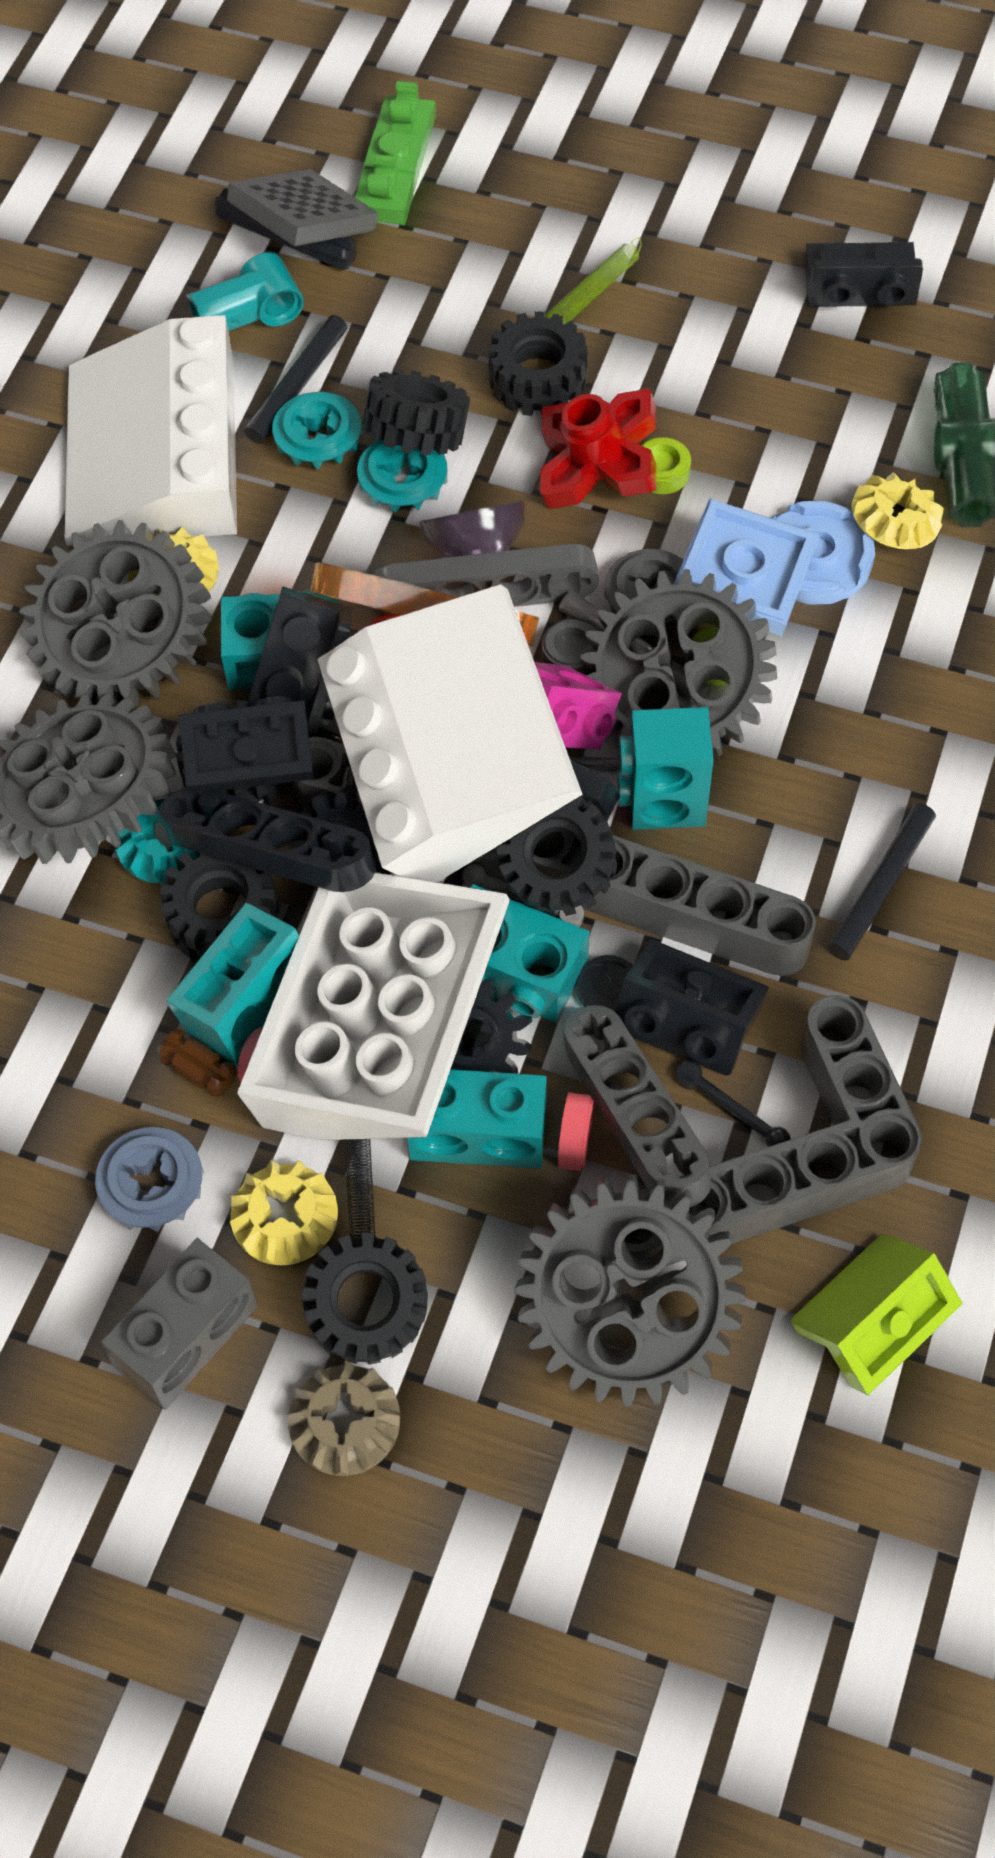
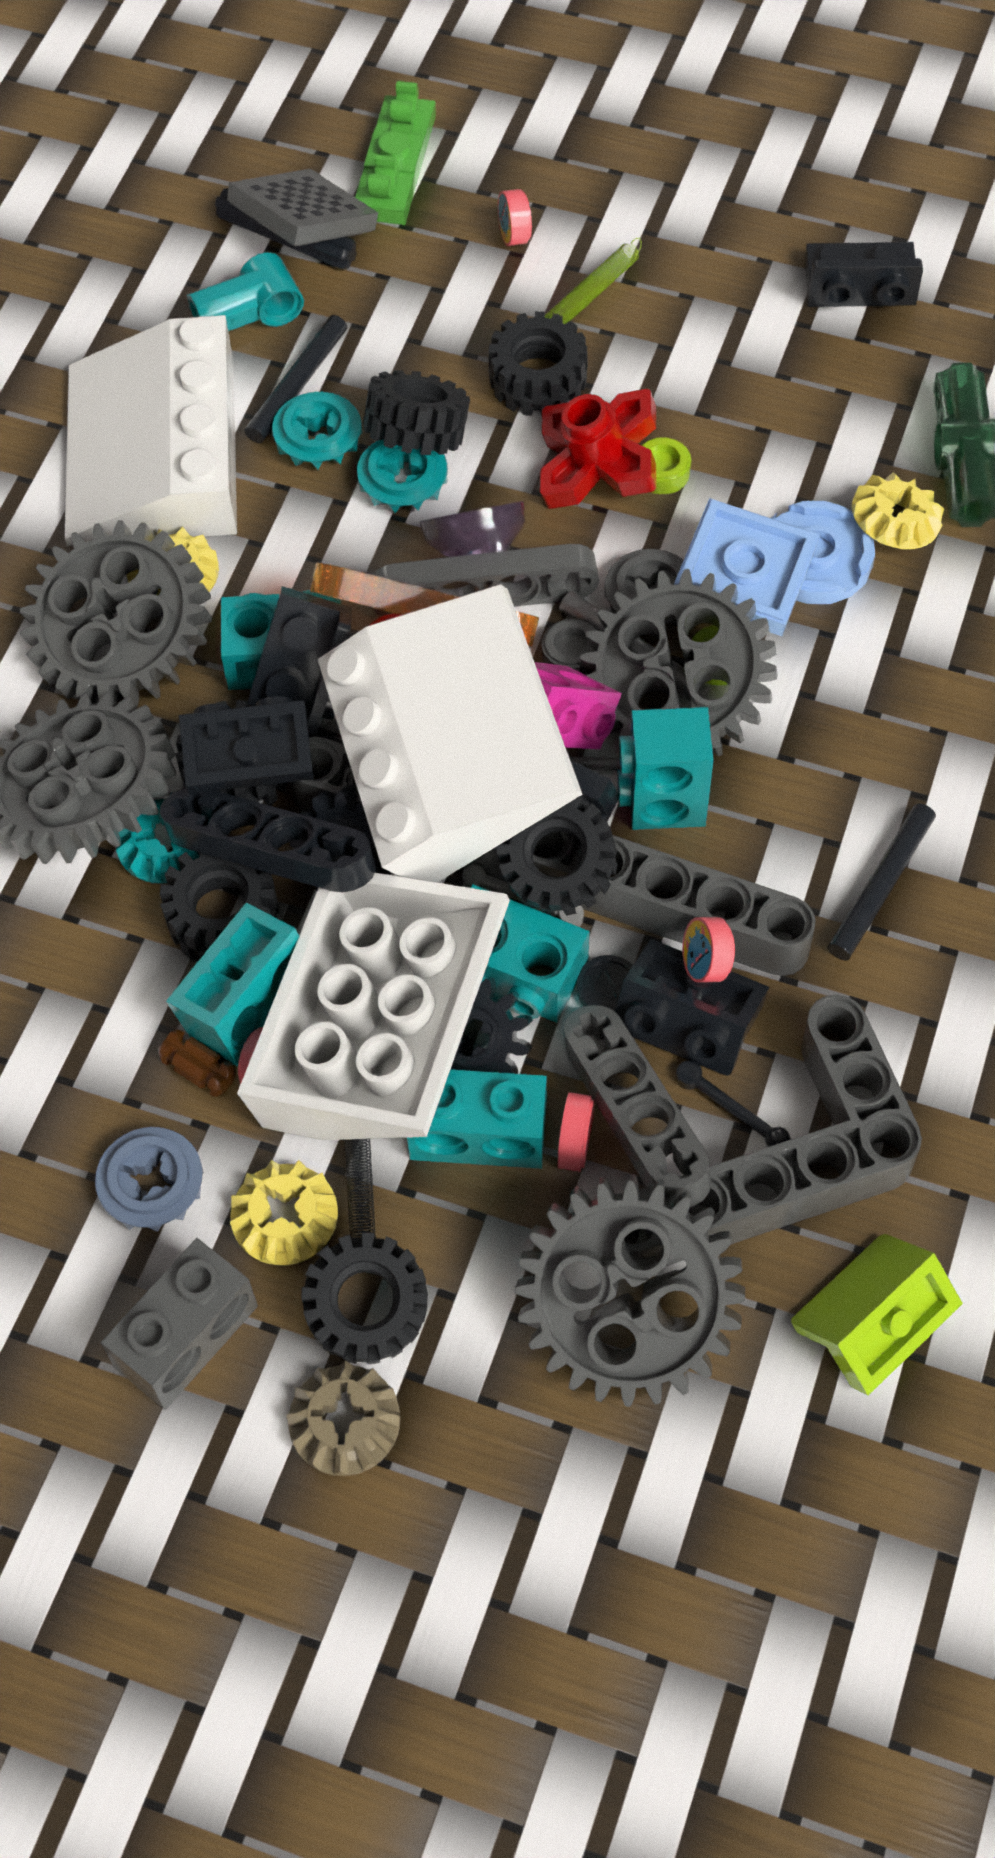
(514, 217): none -> coral tile
(708, 949): none -> tile

